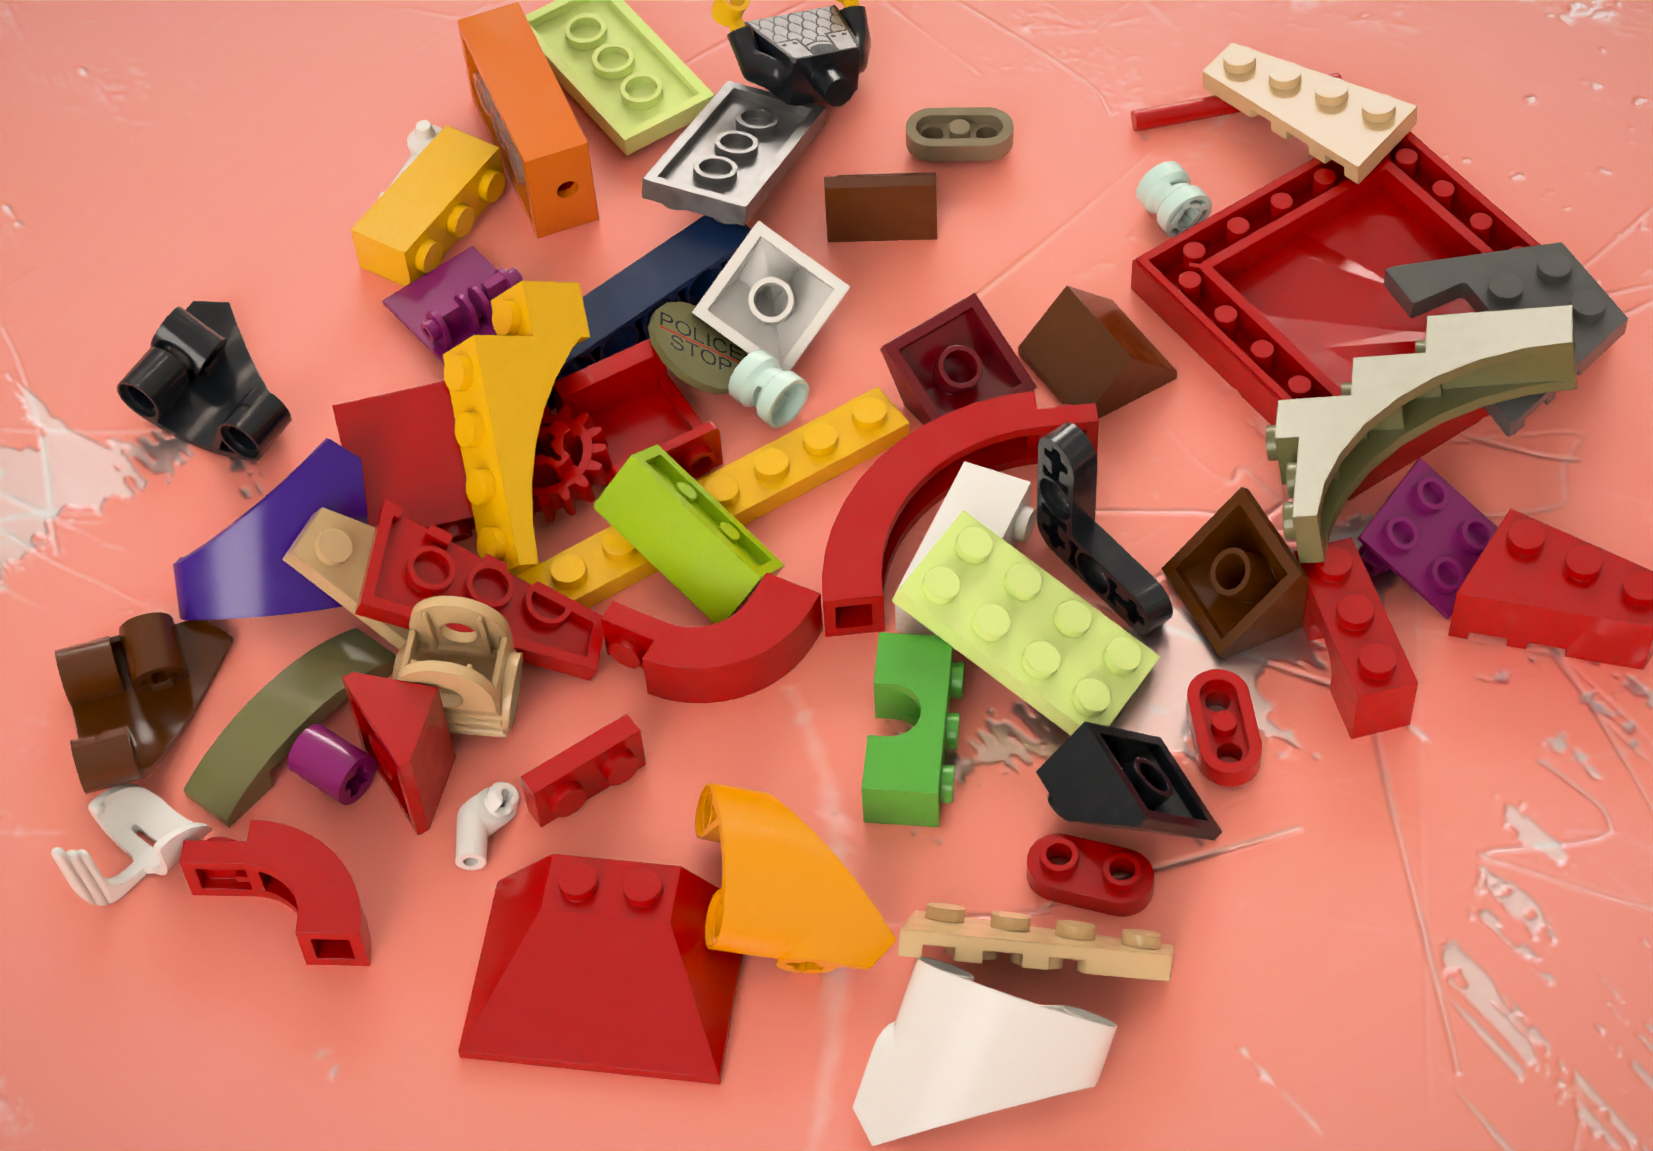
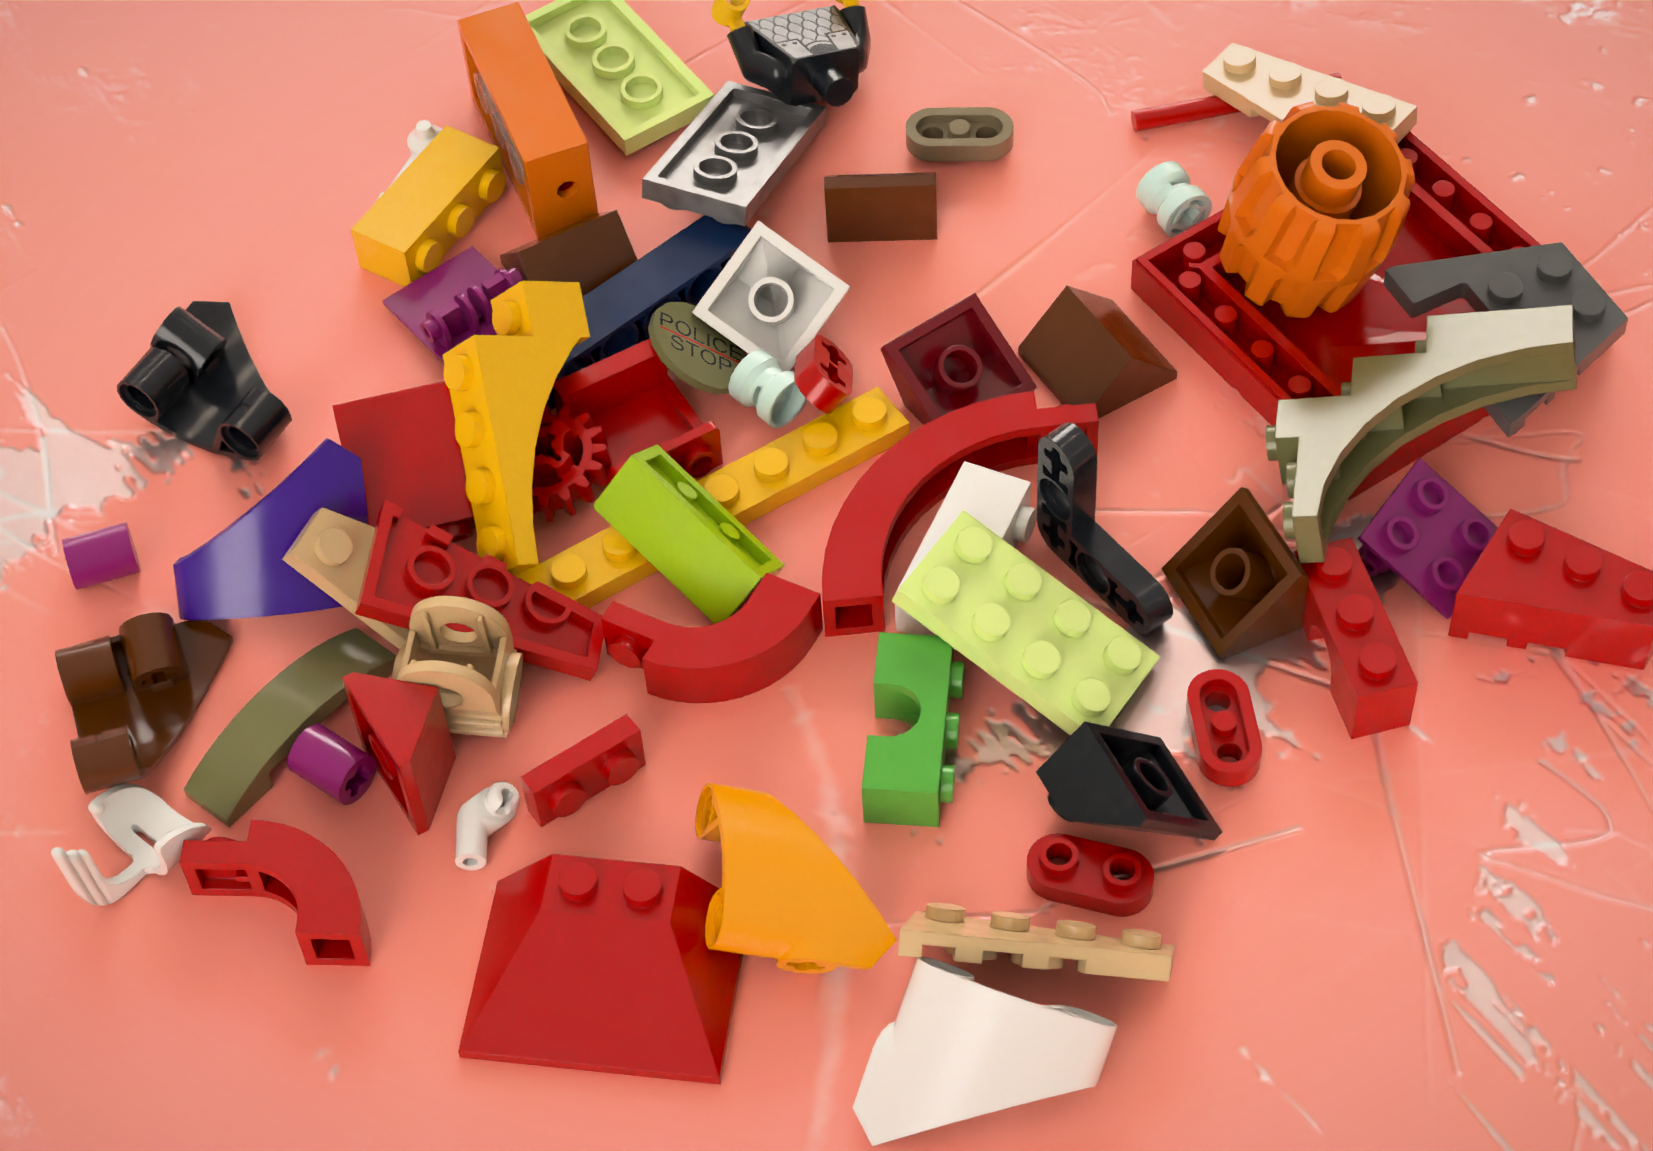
(101, 555): none -> magenta piece
(580, 253): none -> reddish brown slope
(823, 374): none -> red beam
(1315, 208): none -> orange wheel

